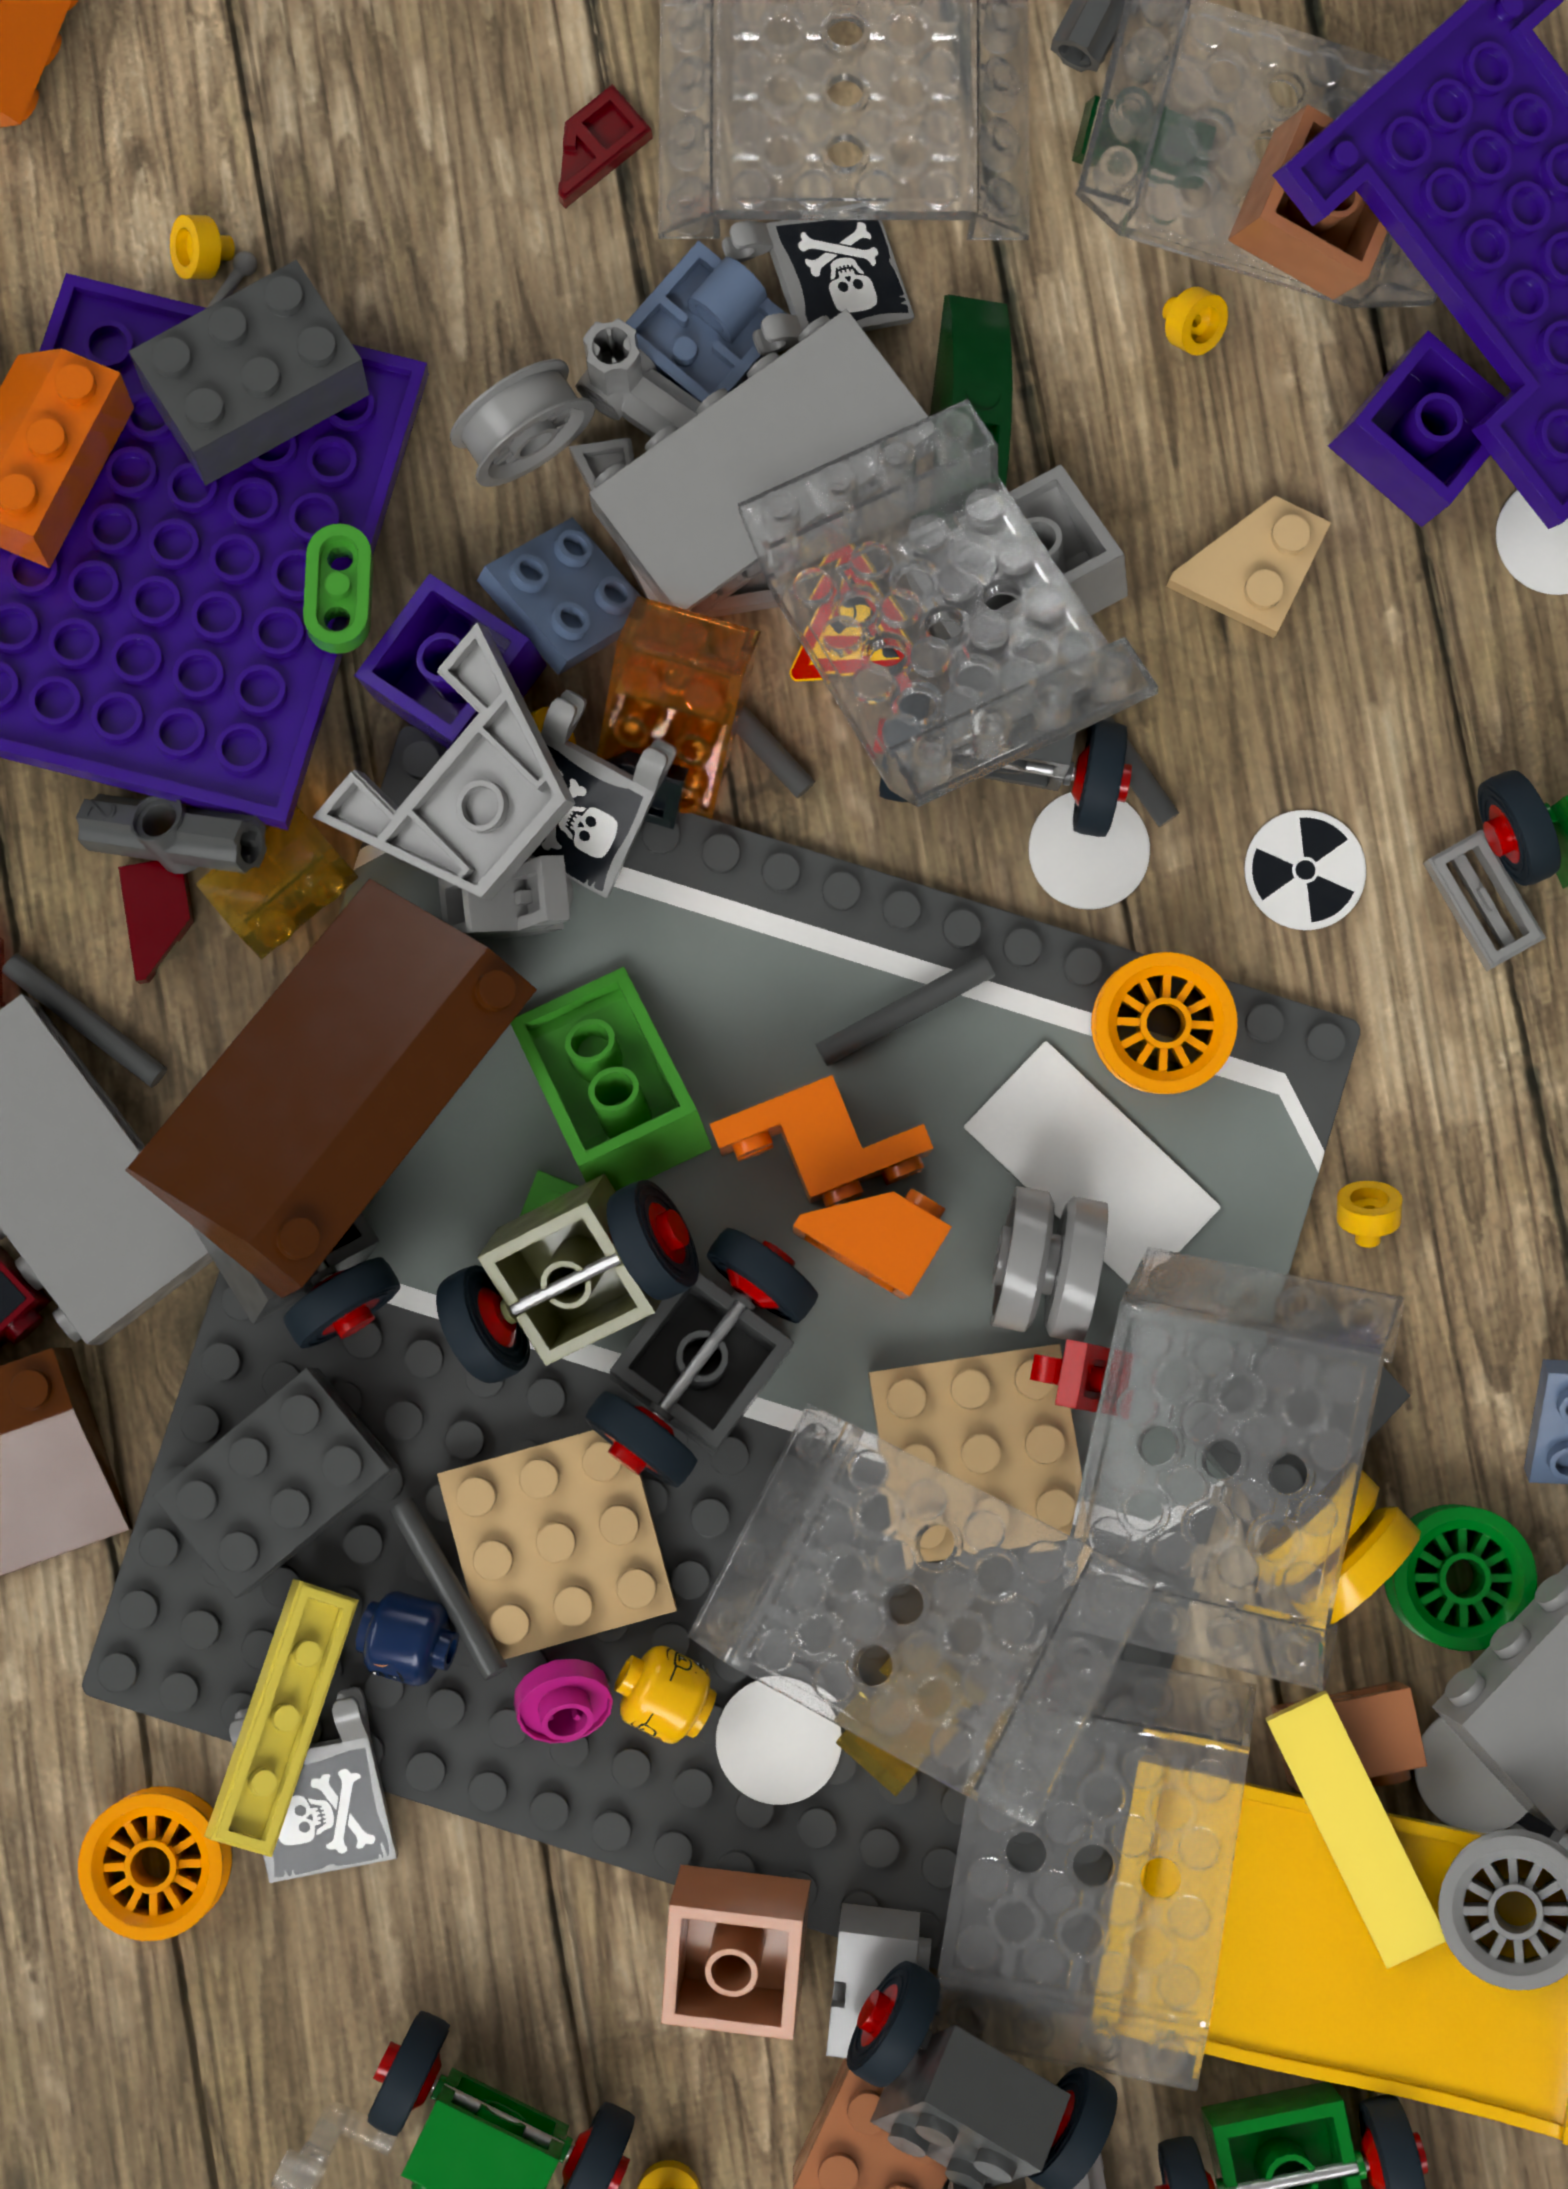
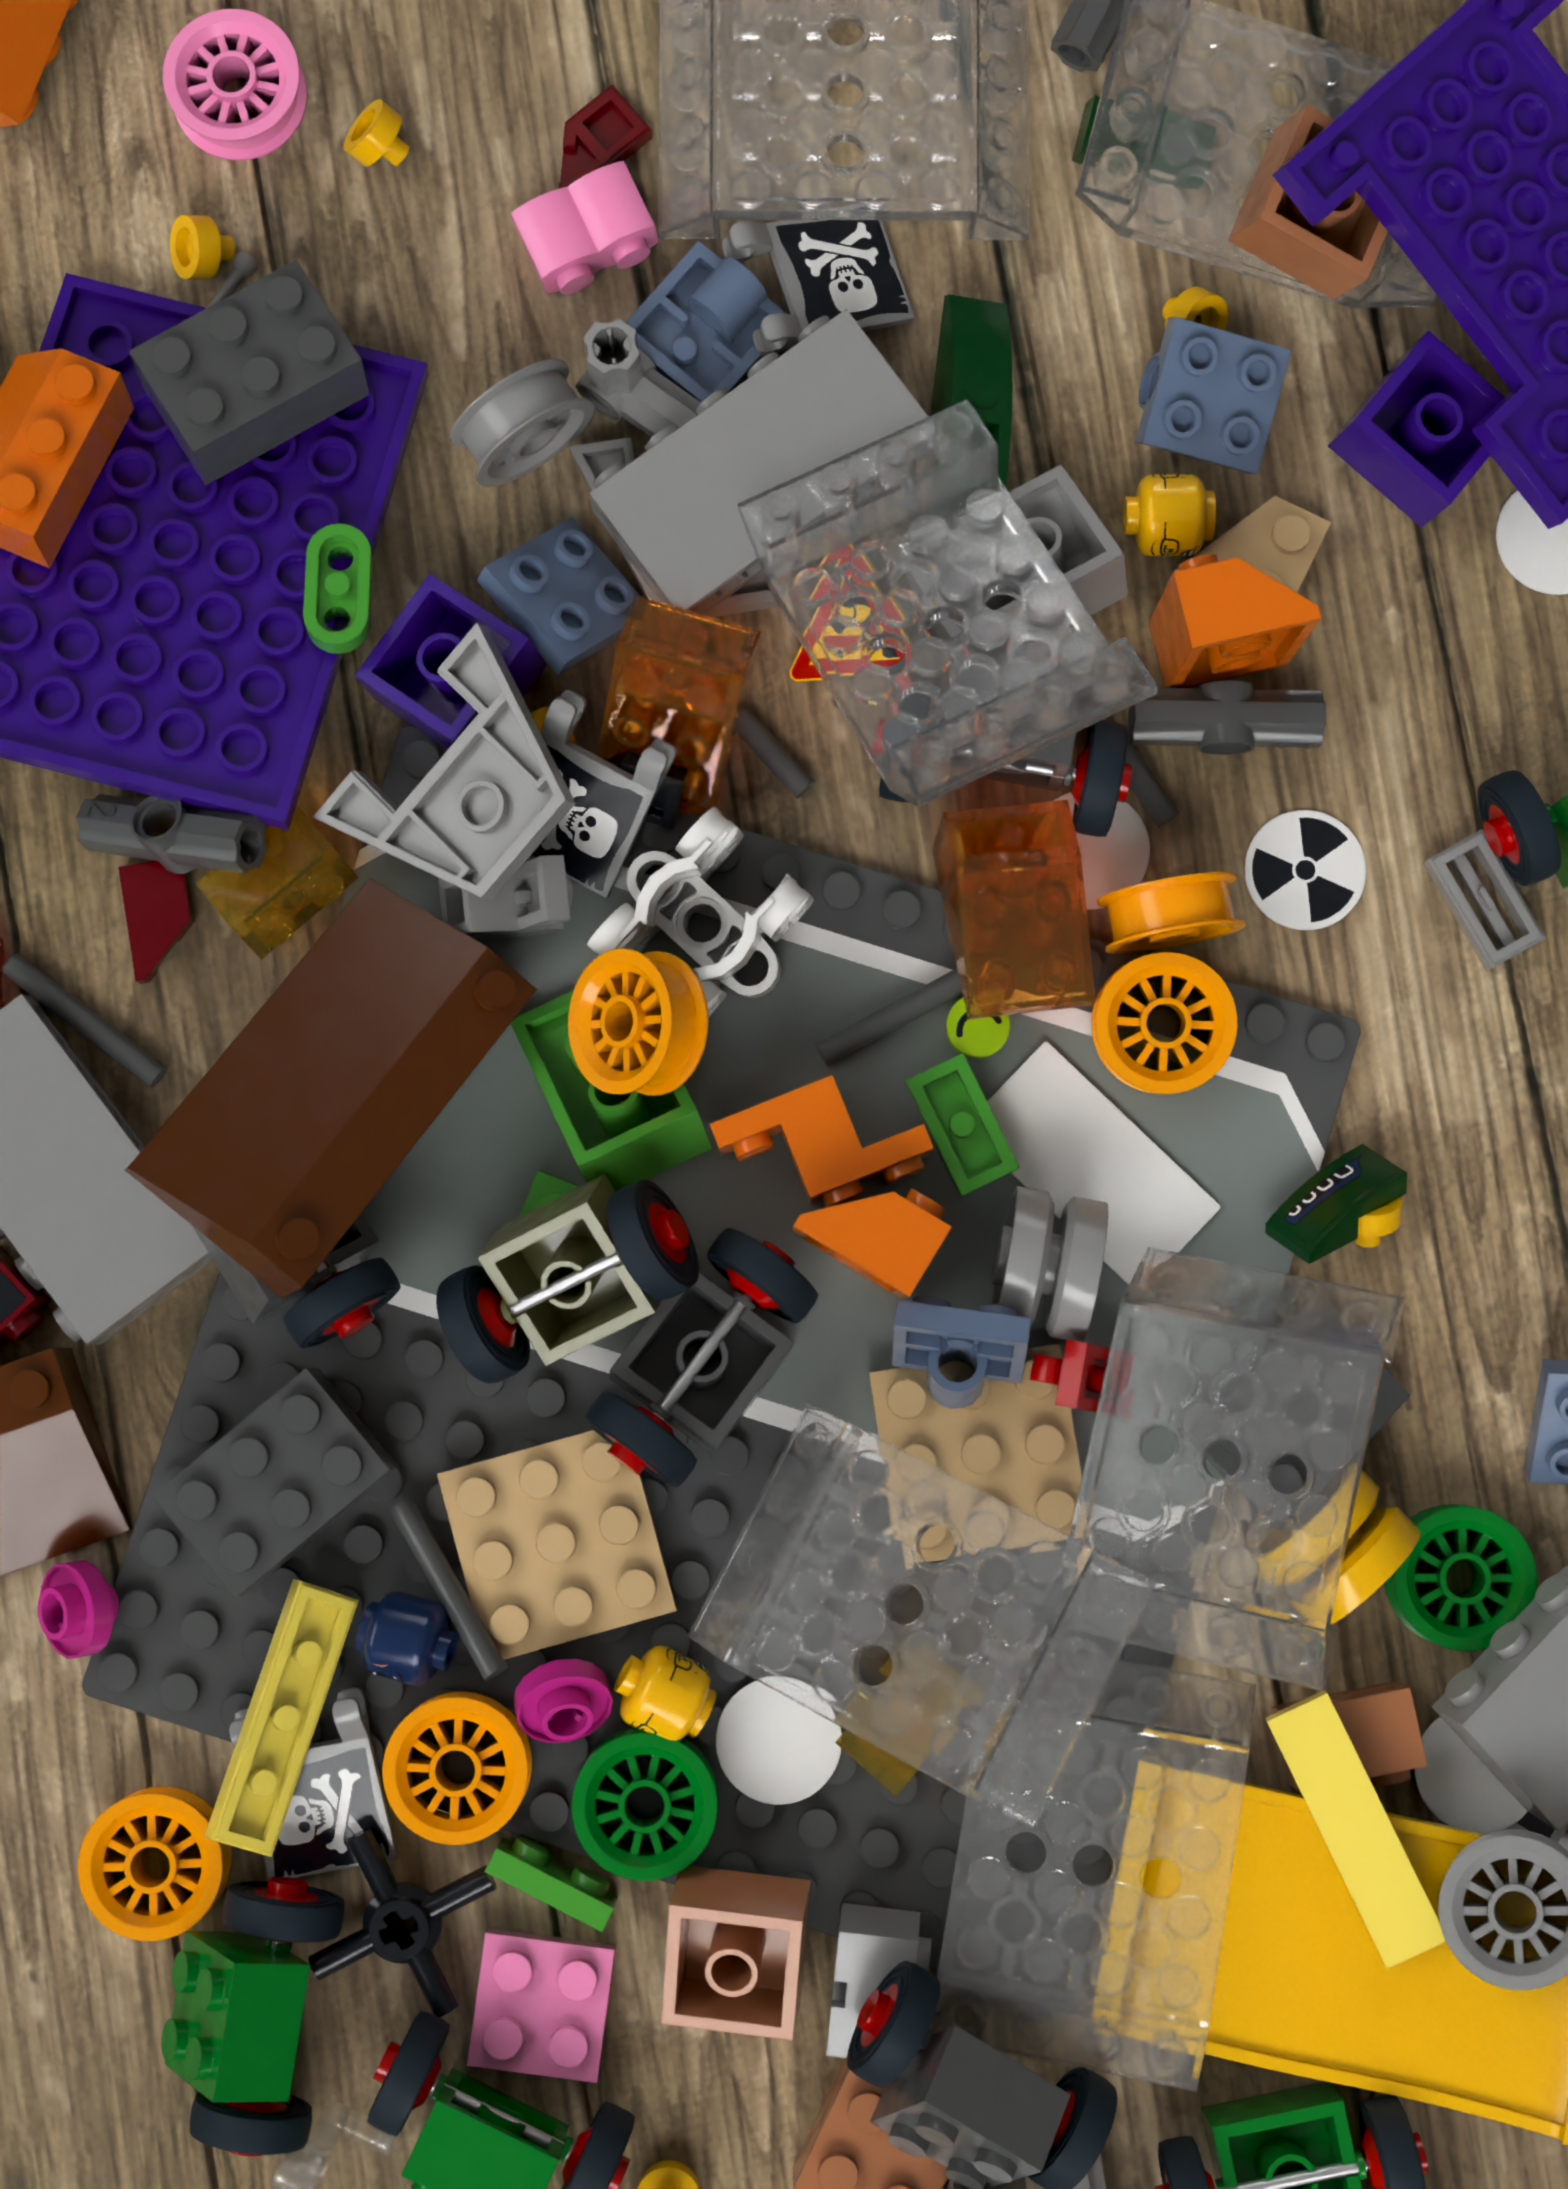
(77, 1609): none -> dark pink plate
(243, 2015): none -> green brick
(270, 64): none -> bright pink wheel
(375, 135): none -> yellow tile
(396, 1944): none -> black bar
(405, 1795): none -> light orange wheel
(541, 2005): none -> bright pink plate
(577, 1894): none -> bright green plate
(585, 229): none -> bright pink brick
(637, 1022): none -> light orange wheel
(688, 1843): none -> green wheel
(704, 850): none -> white piece
(934, 1333): none -> sand blue plate
(961, 1124): none -> bright green plate
(975, 1037): none -> lime tile
(1015, 908): none -> clear orange slope
(1170, 515): none -> yellow head
(1171, 912): none -> light orange wheel
(1211, 395): none -> sand blue plate
(1226, 622): none -> orange slope
(1229, 718): none -> dark grey piece
(1327, 1206): none -> dark green slope

